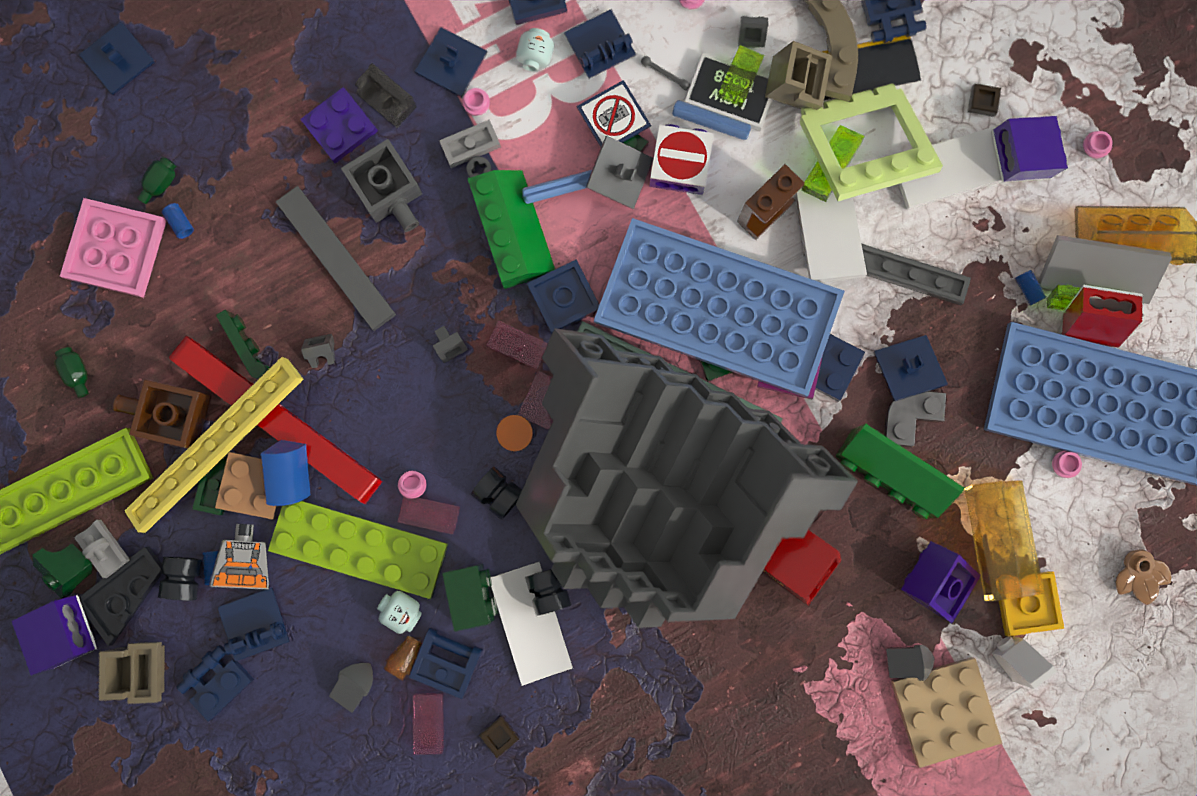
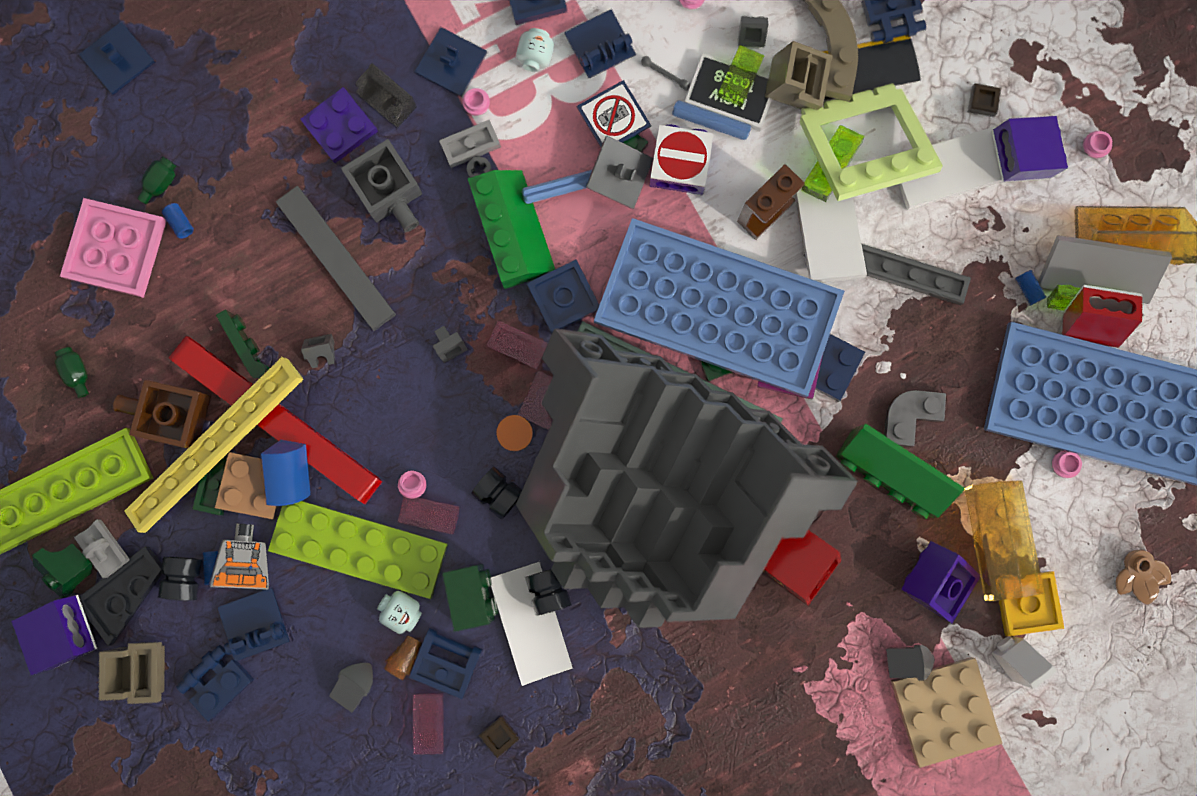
(910, 368): dark blue piece -> none

